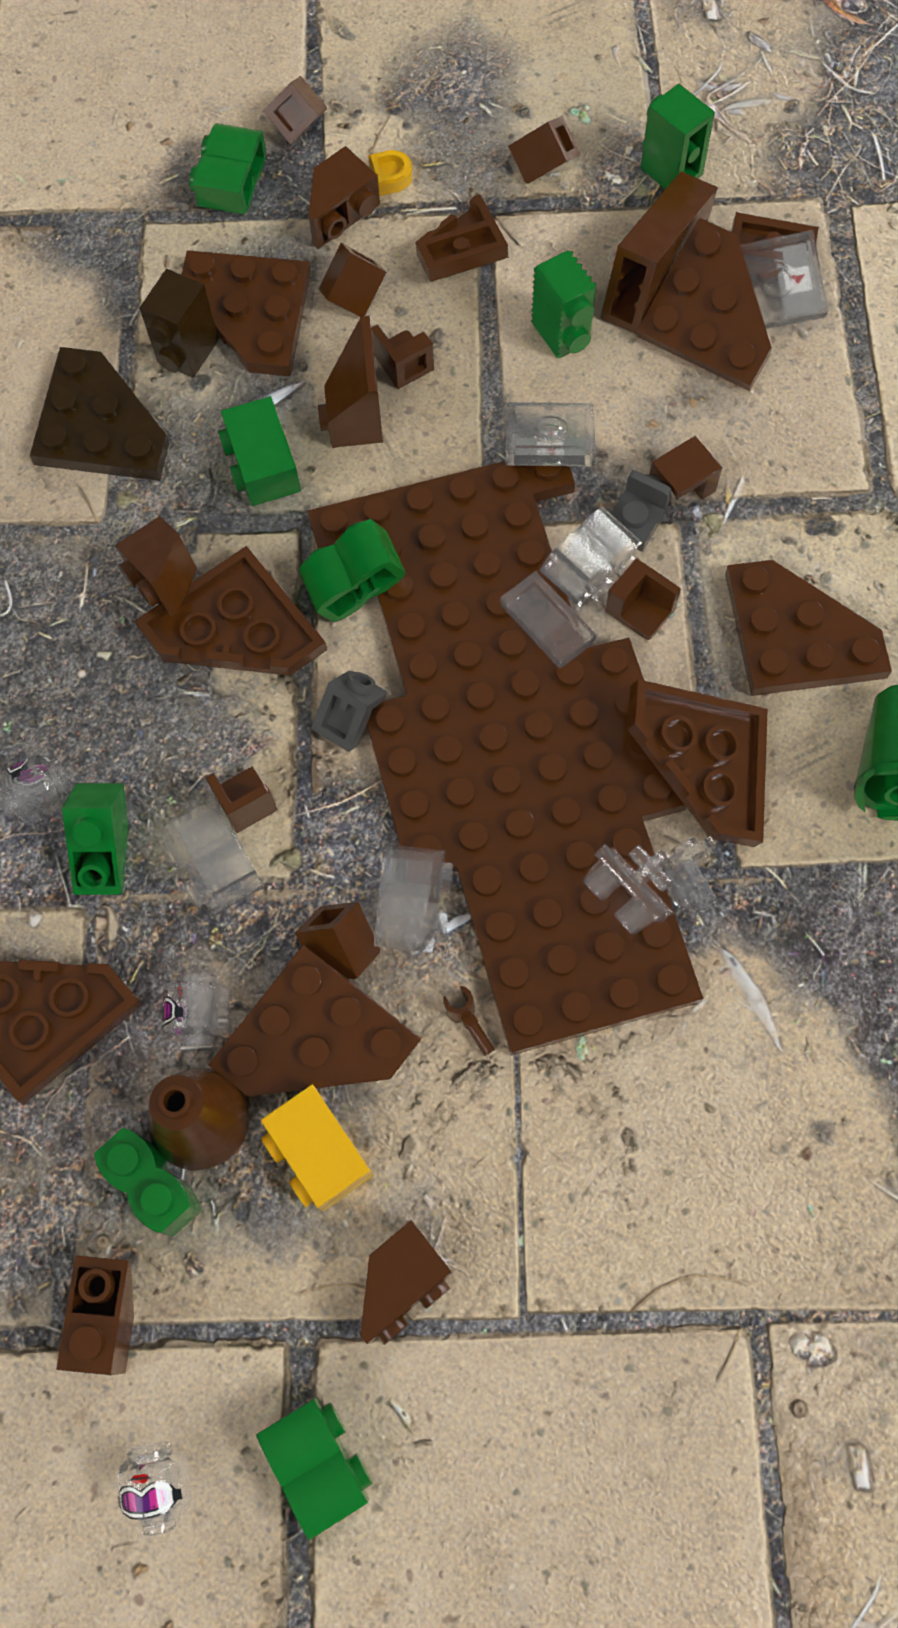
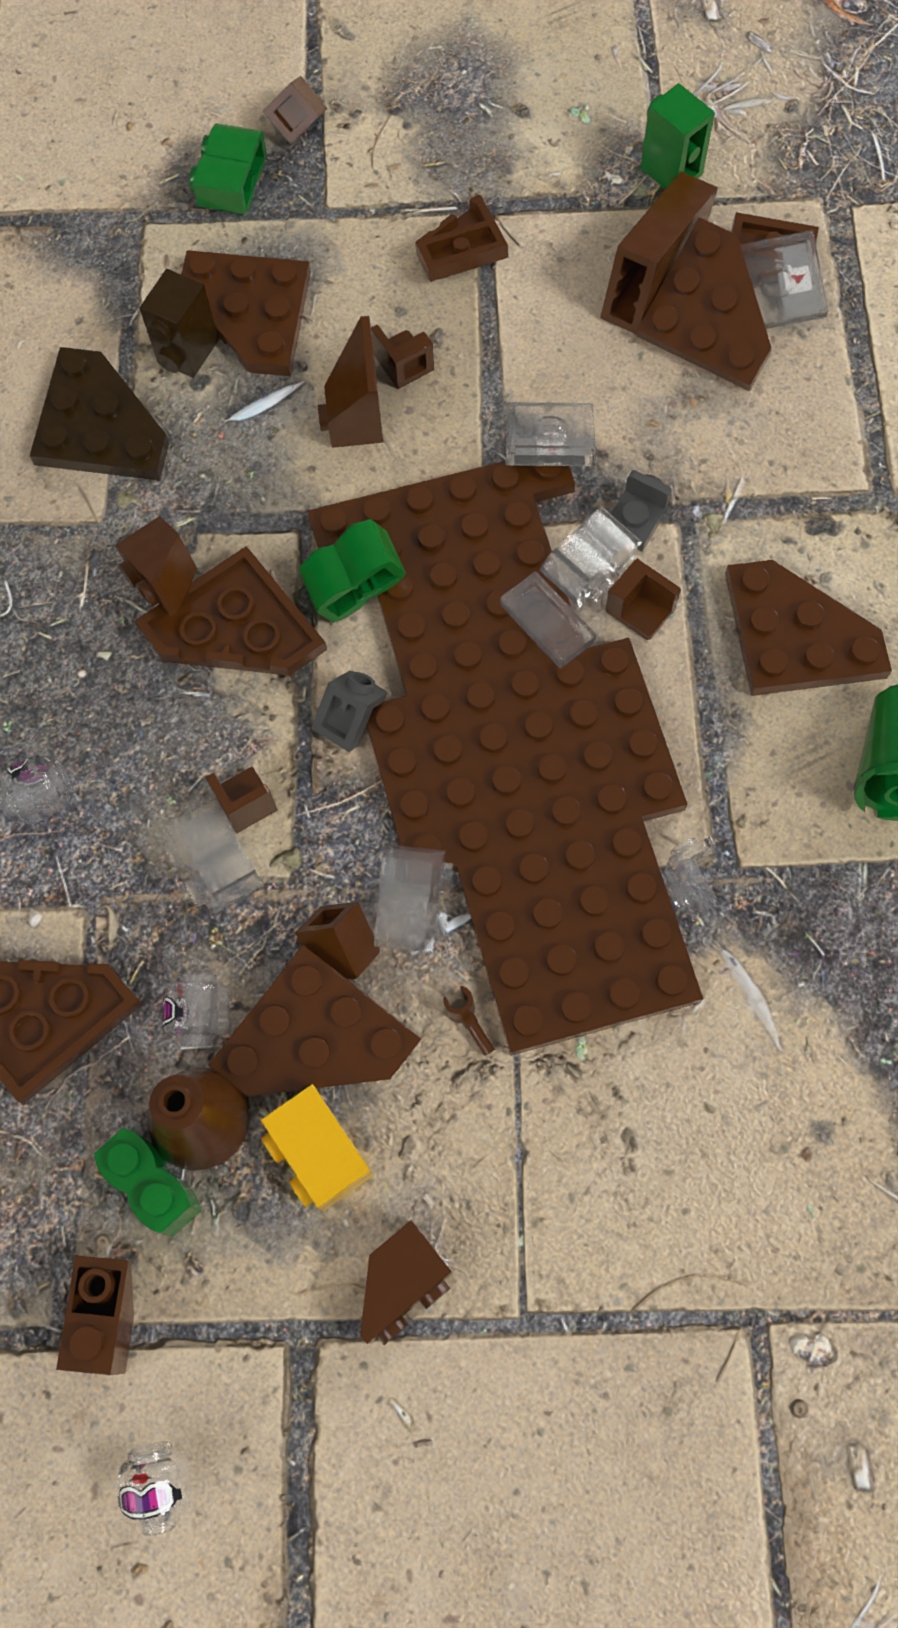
(96, 837): green slope -> none
(261, 451): green brick -> none
(314, 1466): green brick -> none
(340, 195): reddish brown slope -> none
(352, 280): reddish brown panel -> none
(393, 170): yellow tile -> none
(544, 149): reddish brown panel -> none
(563, 304): green brick -> none
(645, 904): clear hips -> none
(688, 469): reddish brown panel -> none
(707, 754): reddish brown plate -> none

